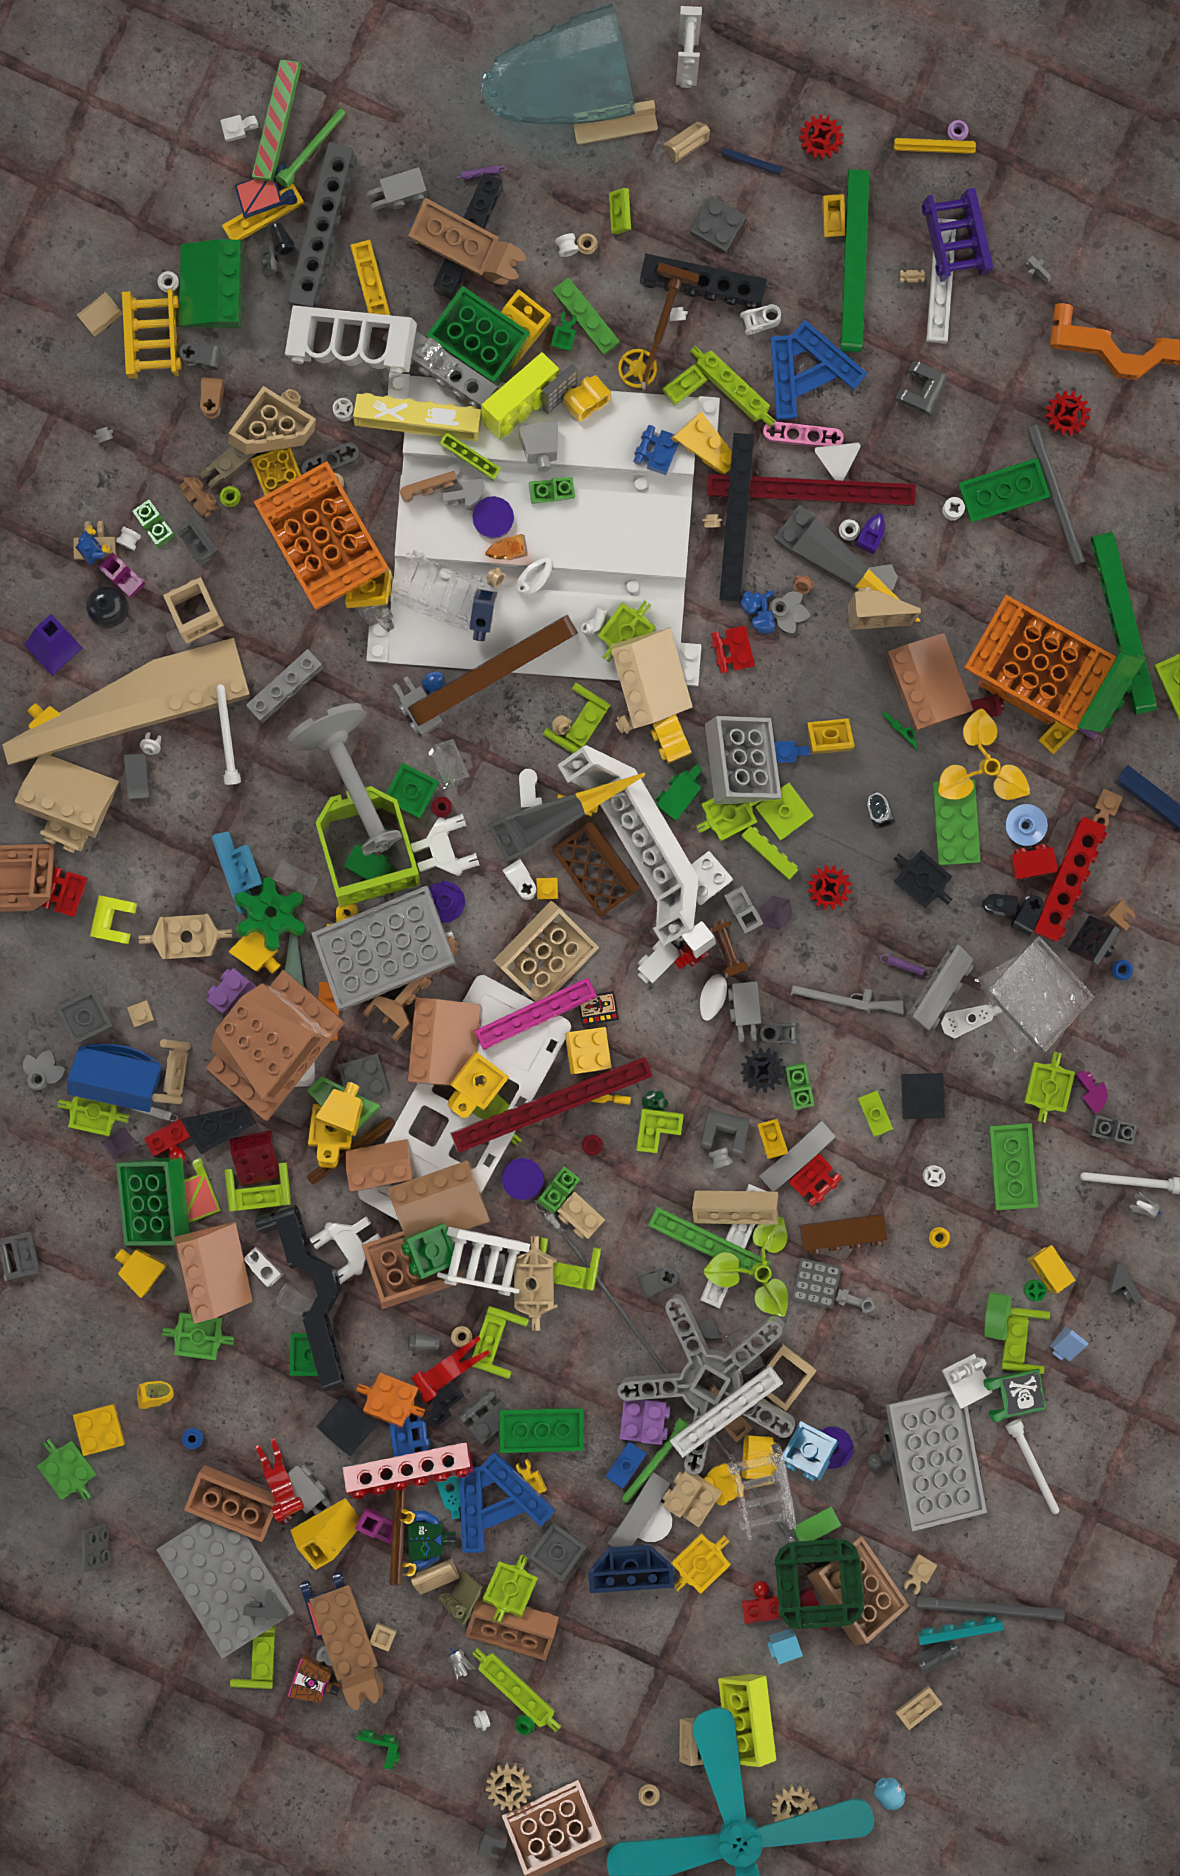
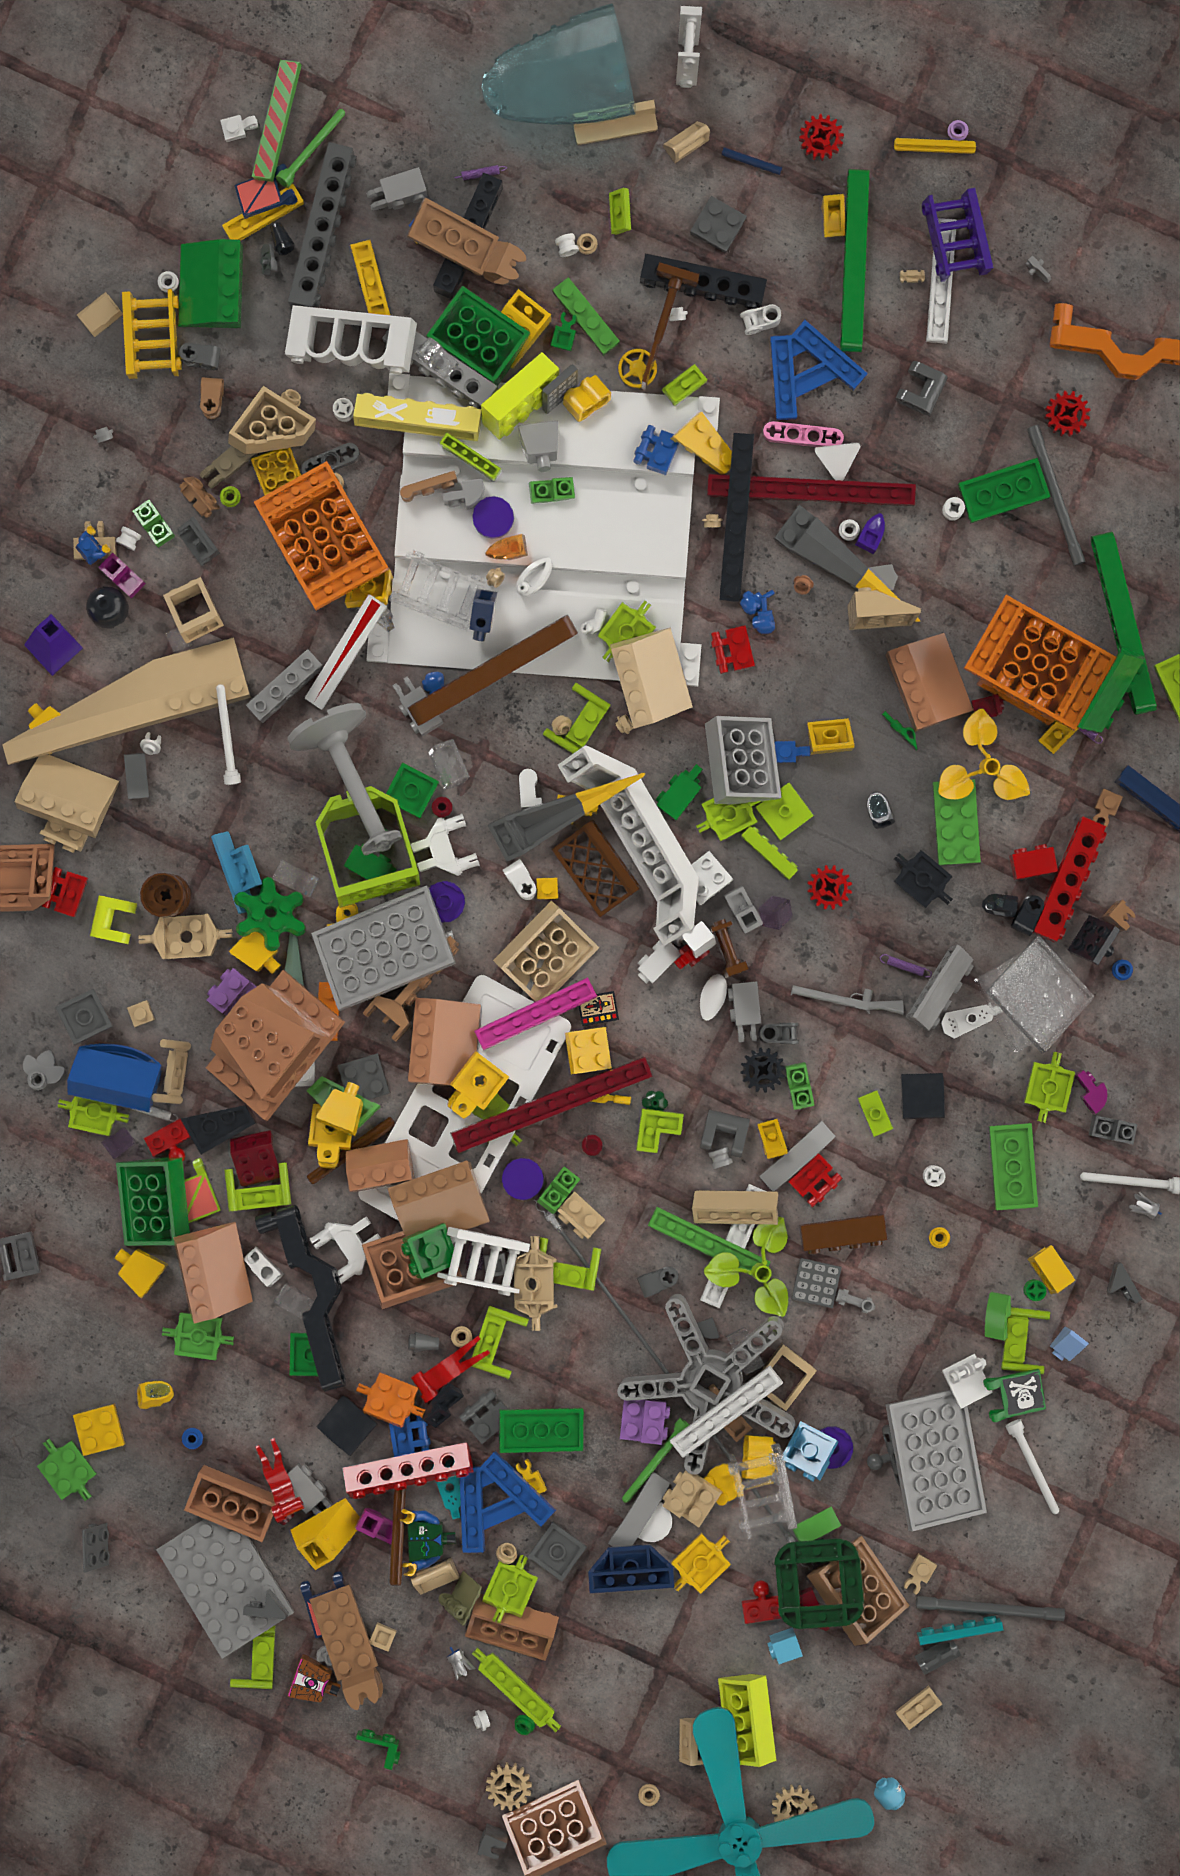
(155, 901): none -> reddish brown wheel
(345, 652): none -> white tile
(510, 1550): none -> tan plate
(626, 1464): blue plate -> none
(671, 739): yellow brick -> none
(733, 386): lime plate -> none
(791, 612): light grey plate -> none
(1036, 820): light blue dish -> none

